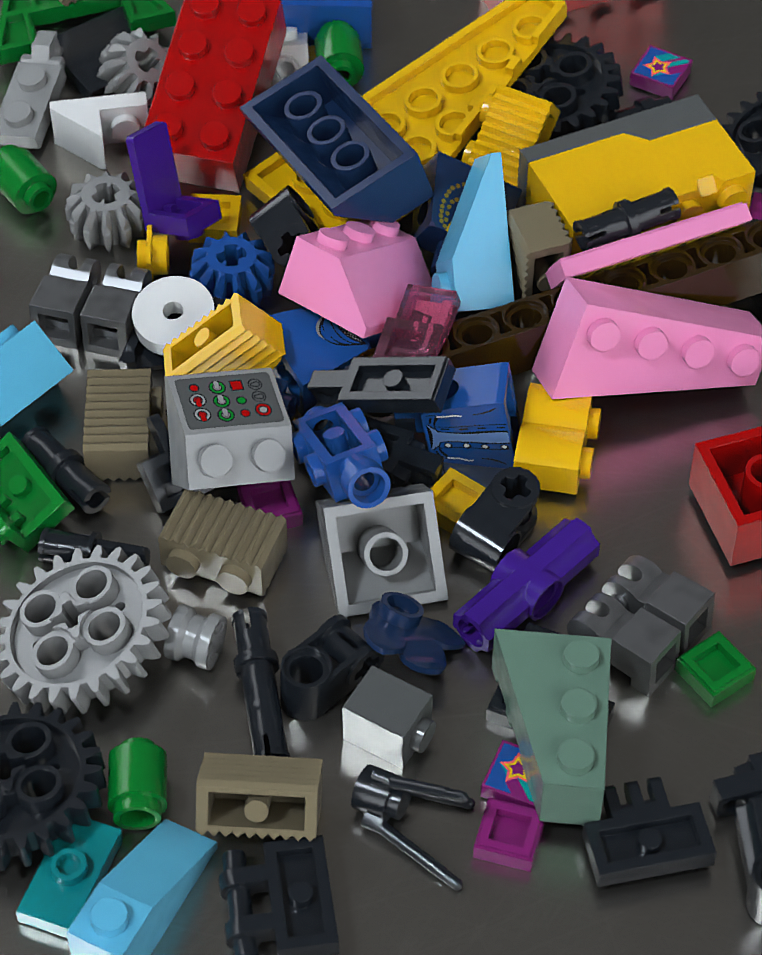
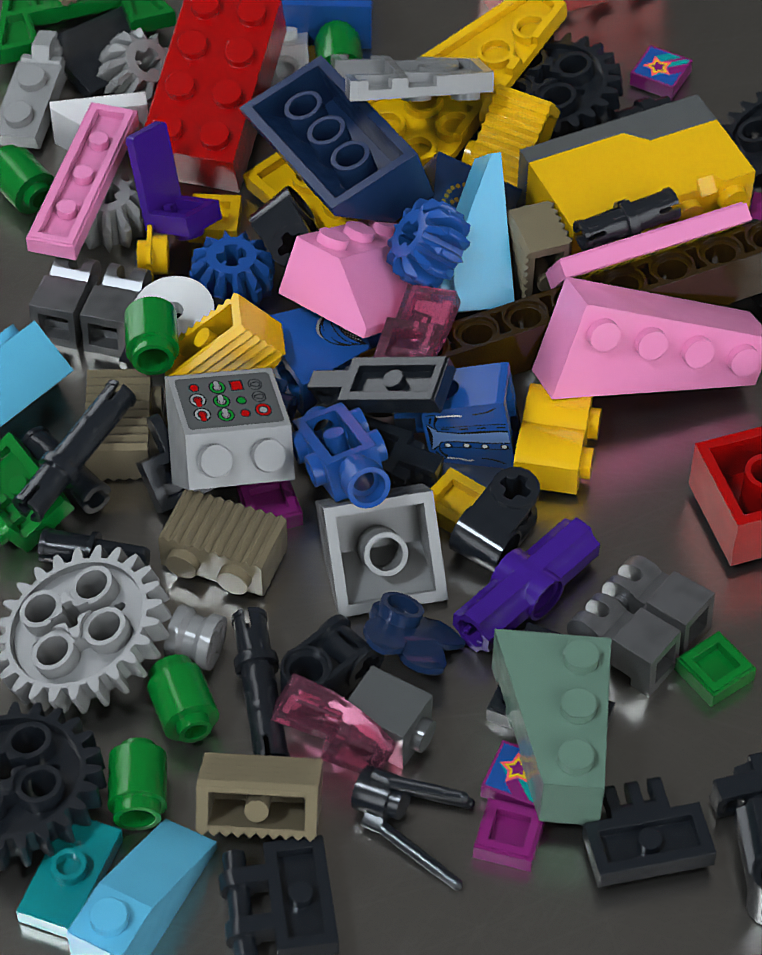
(62, 466): none -> black pin
(82, 181): none -> bright pink tile
(151, 335): none -> green brick
(182, 699): none -> green brick
(348, 733): none -> clear pink slope
(413, 79): none -> light grey wing
(428, 243): none -> blue gear

